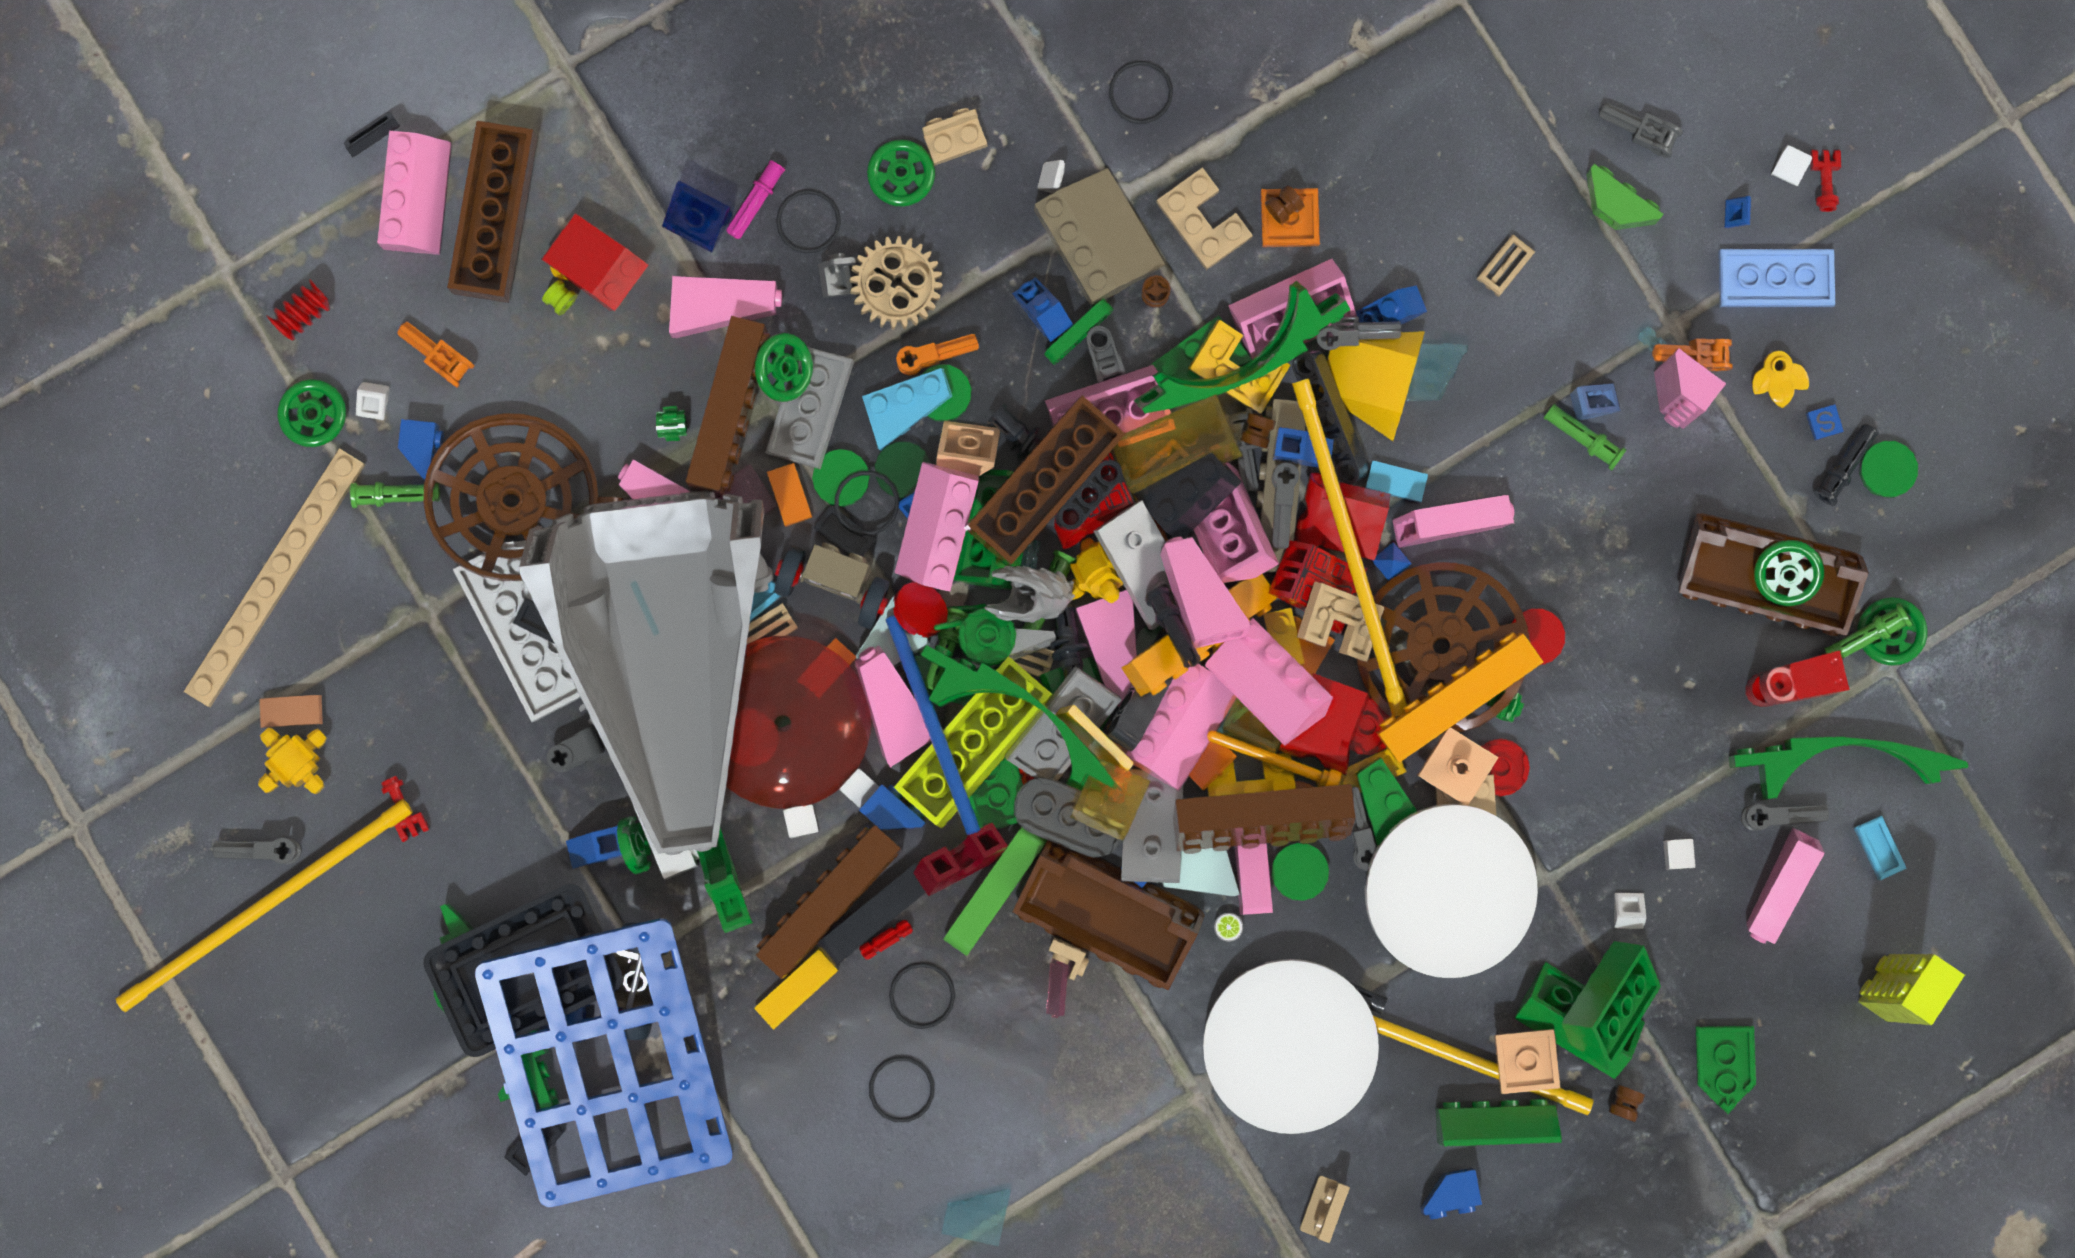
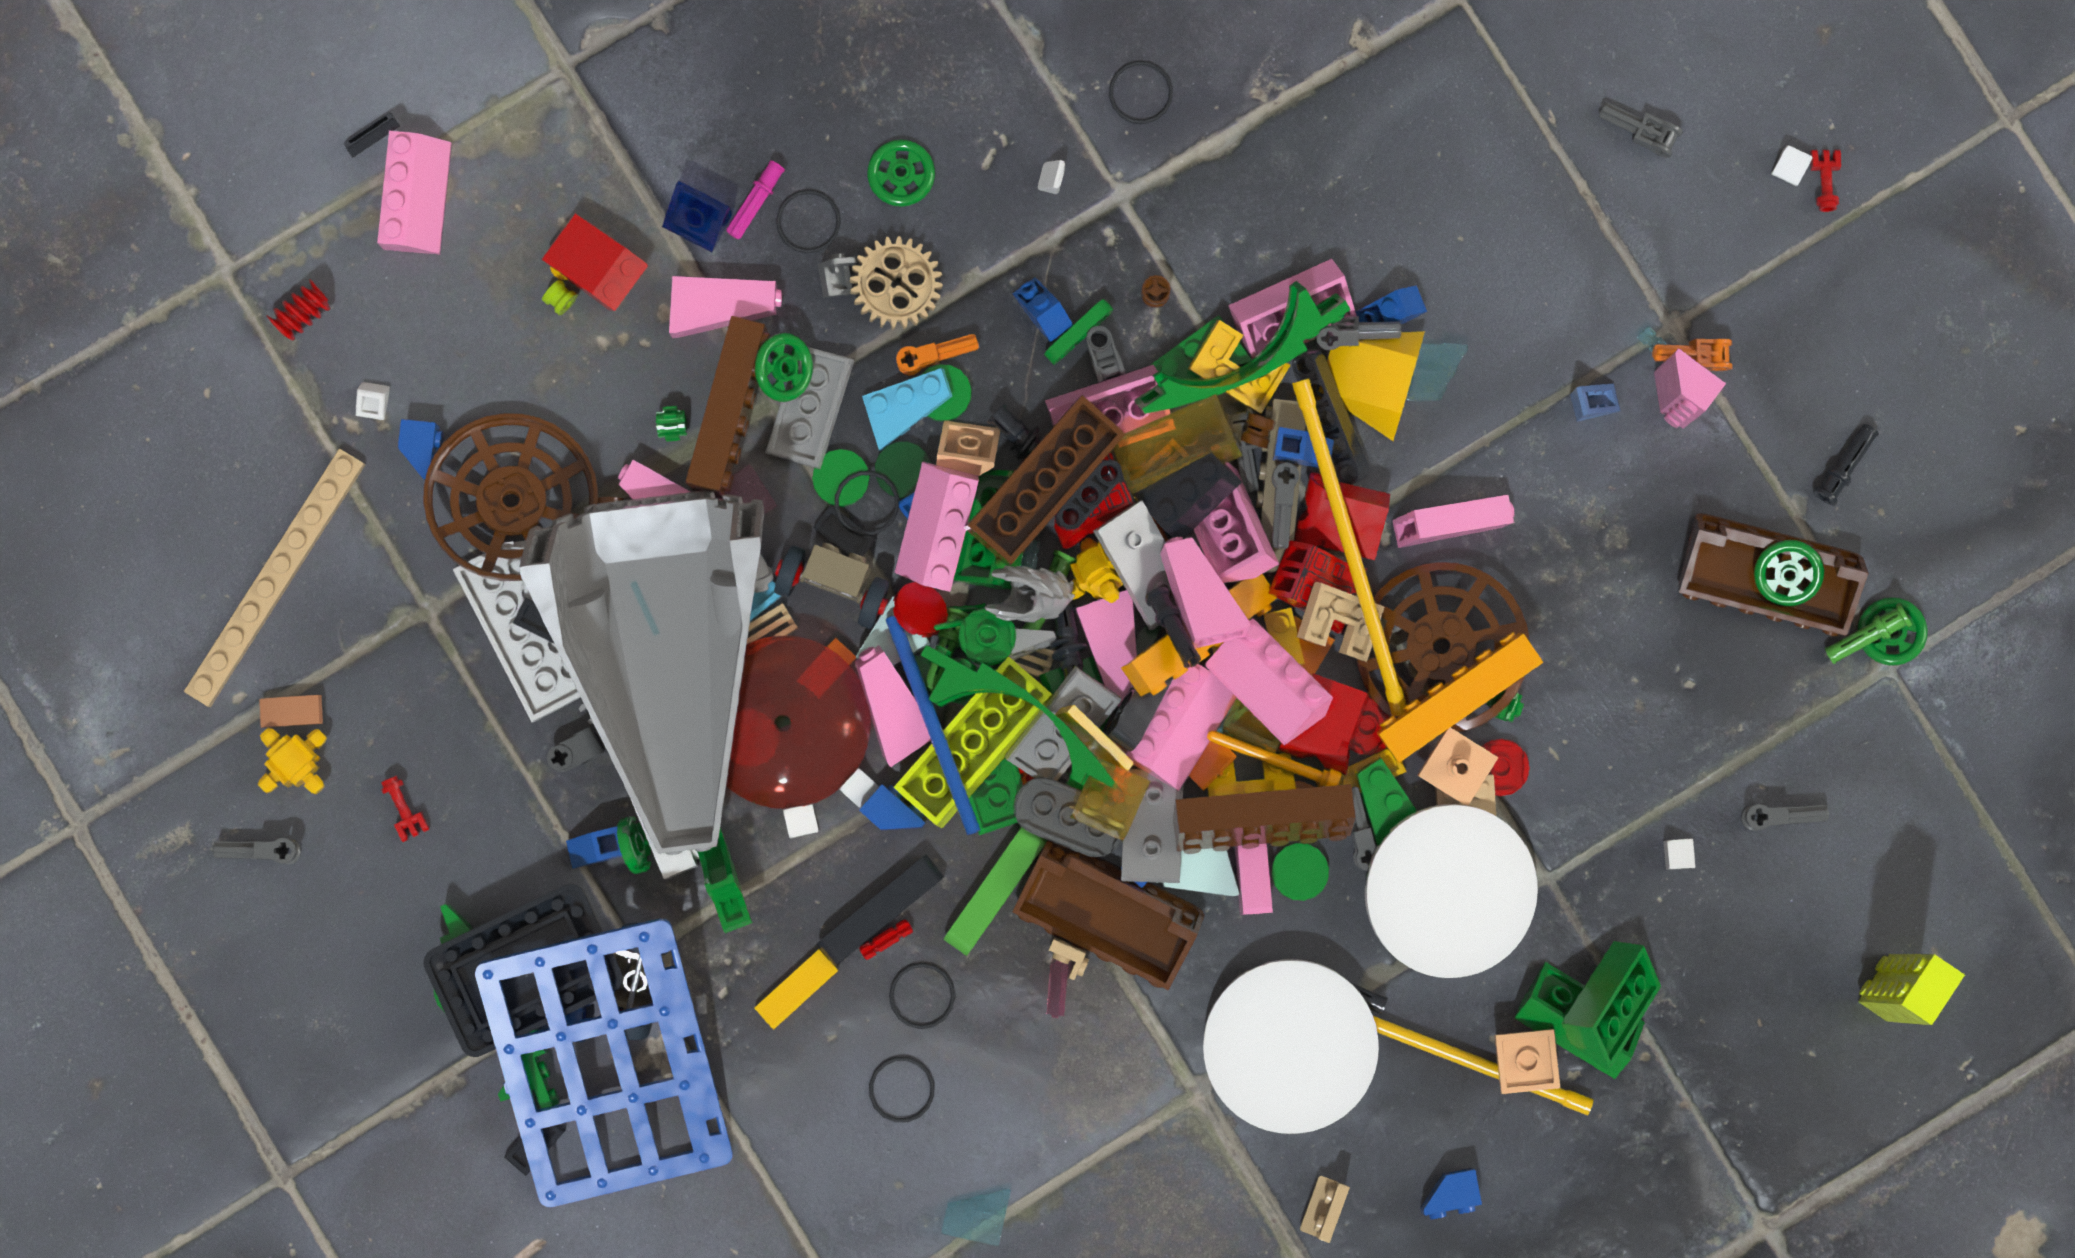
(141, 990): yellow piece -> none
(320, 435): green plate -> none
(380, 494): bright green pin -> none
(439, 355): orange connector -> none
(492, 211): reddish brown brick -> none
(789, 494): orange tile -> none
(828, 902): reddish brown brick -> none
(948, 867): dark red arch -> none
(954, 136): tan bracket -> none
(1098, 236): dark tan slope -> none
(1182, 210): tan plate -> none
(1228, 927): tile -> none
(1284, 204): reddish brown wheel -> none
(1299, 230): orange tile -> none
(1391, 561): blue slope -> none
(1396, 481): medium azure tile -> none
(1490, 284): tan tile -> none
(1497, 1124): green slope -> none
(1545, 633): red tile -> none
(1595, 443): bright green pin -> none
(1618, 203): bright green slope -> none
(1629, 910): white slope -> none
(1629, 1097): reddish brown wheel -> none
(1726, 1063): green tile -> none
(1737, 212): blue slope -> none
(1776, 278): light blue tile -> none
(1777, 765): green slope -> none
(1782, 382): yellow plate -> none
(1784, 886): bright pink slope -> none
(1798, 681): red piece -> none
(1824, 422): blue tile -> none
(1880, 848): medium azure tile -> none
(1888, 469): green tile -> none

